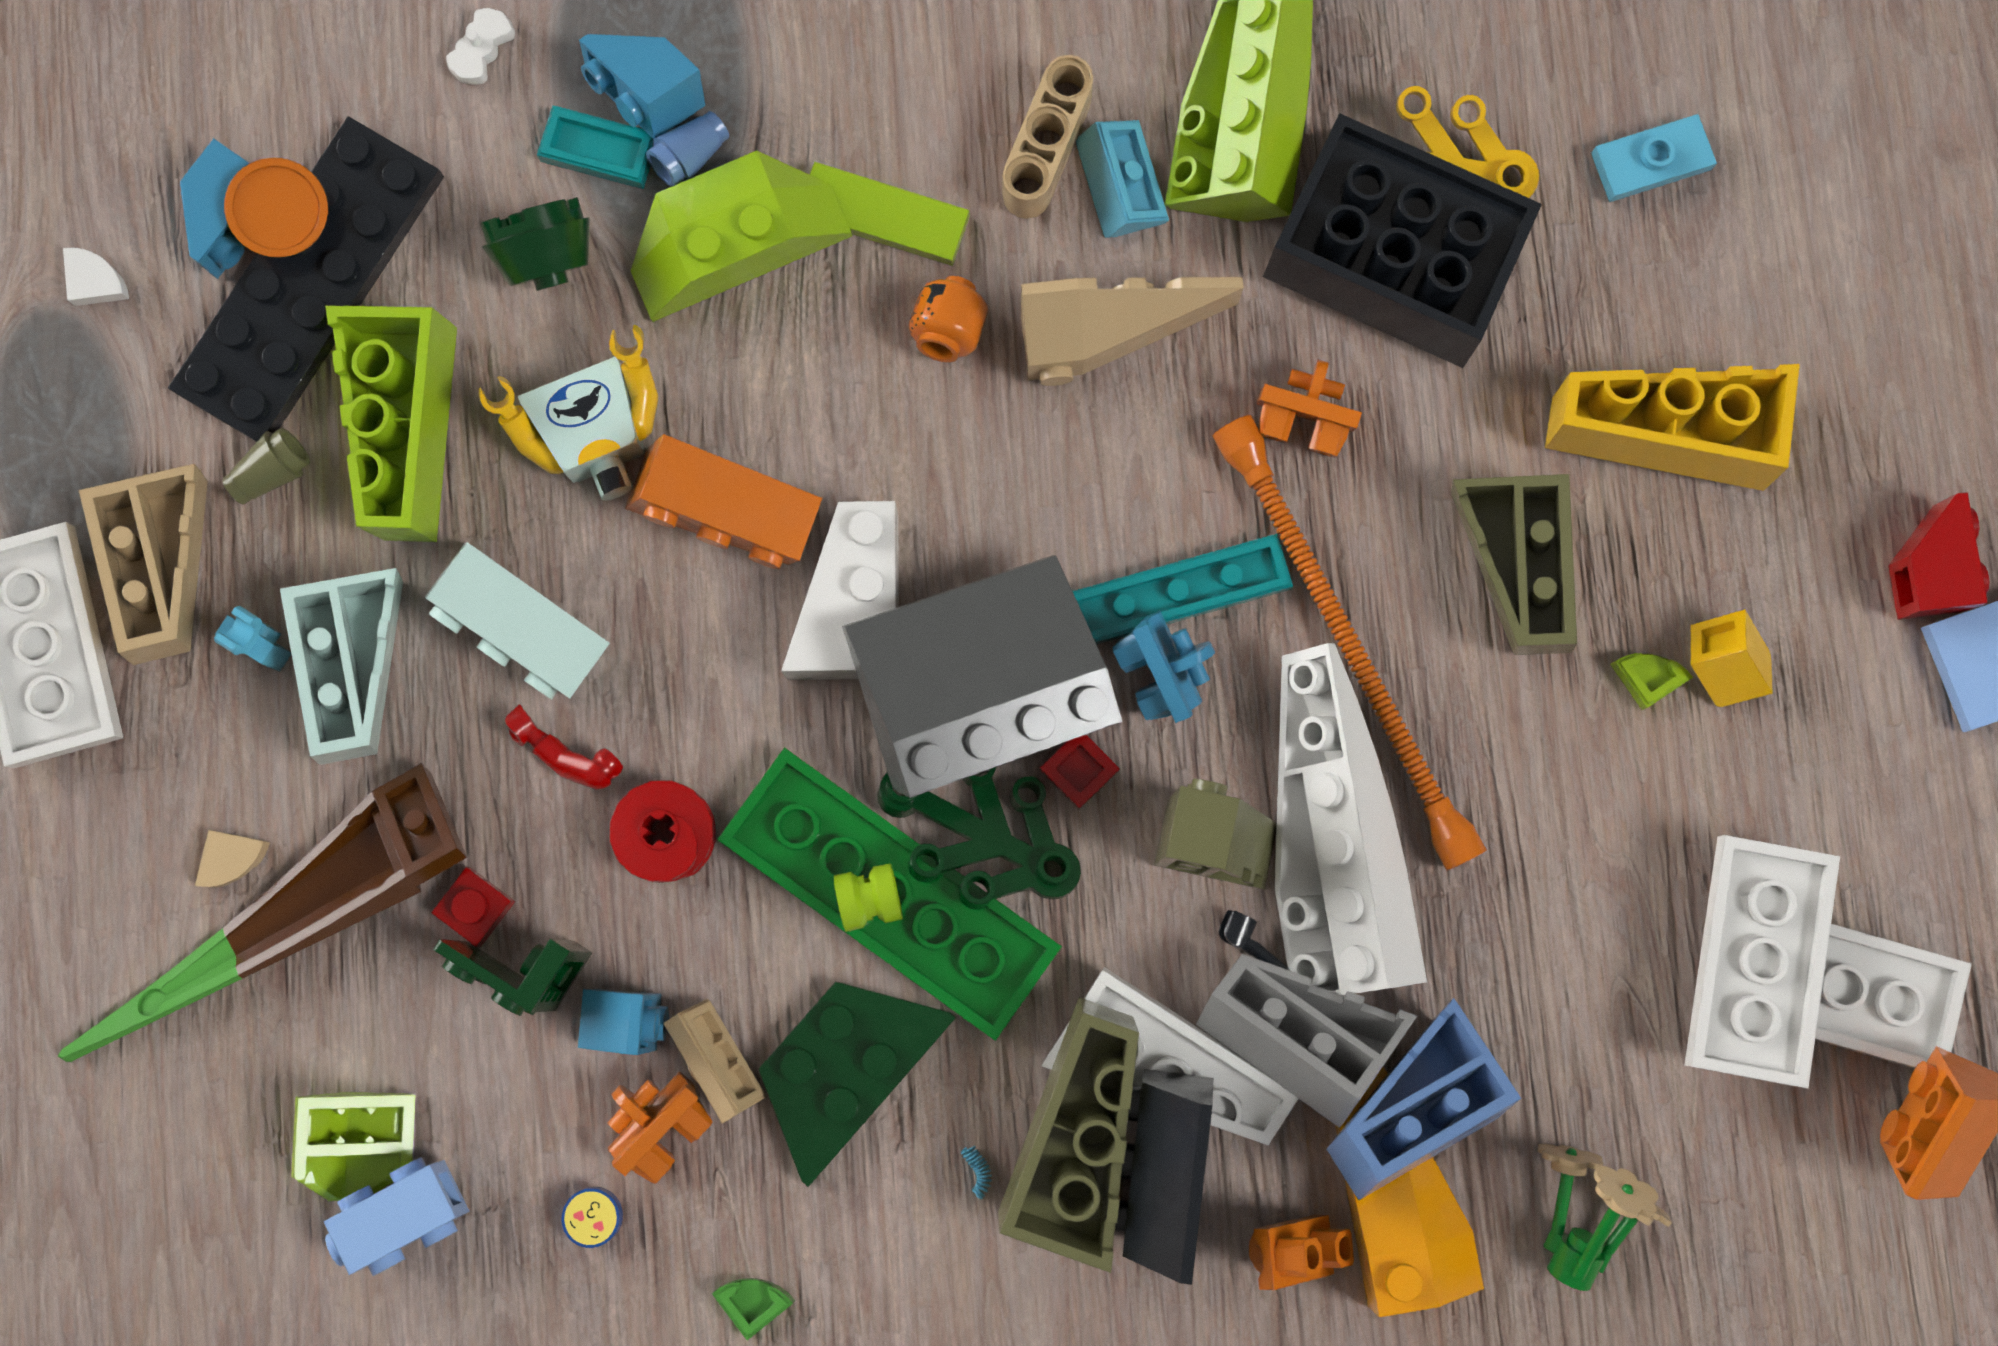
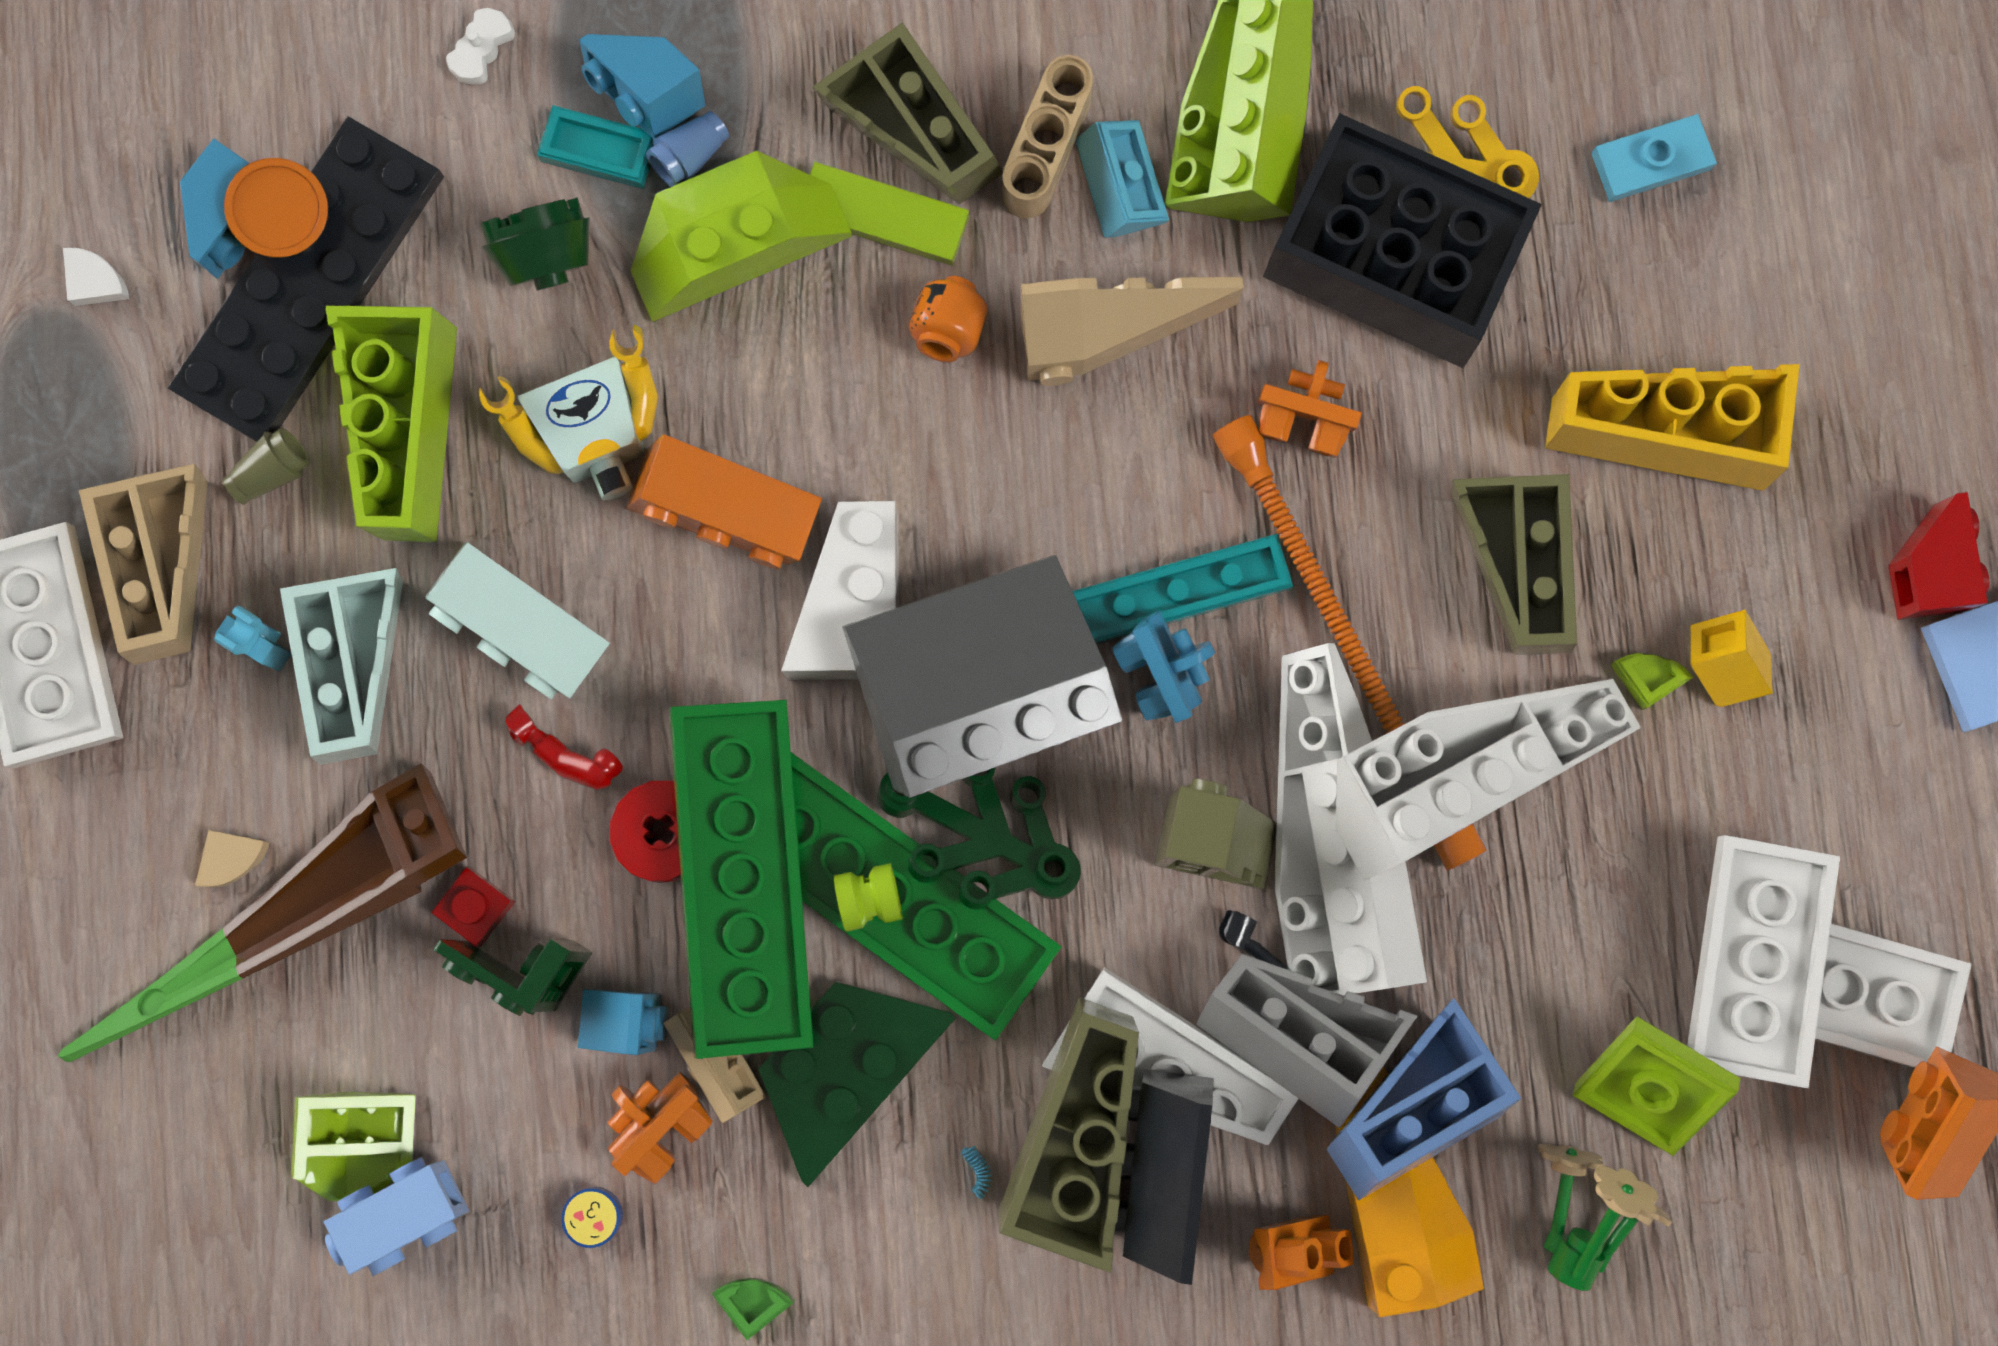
(740, 878): none -> green plate
(910, 112): none -> olive wedge
(1079, 770): red plate -> none
(1465, 764): none -> white wedge
(1656, 1086): none -> lime tile

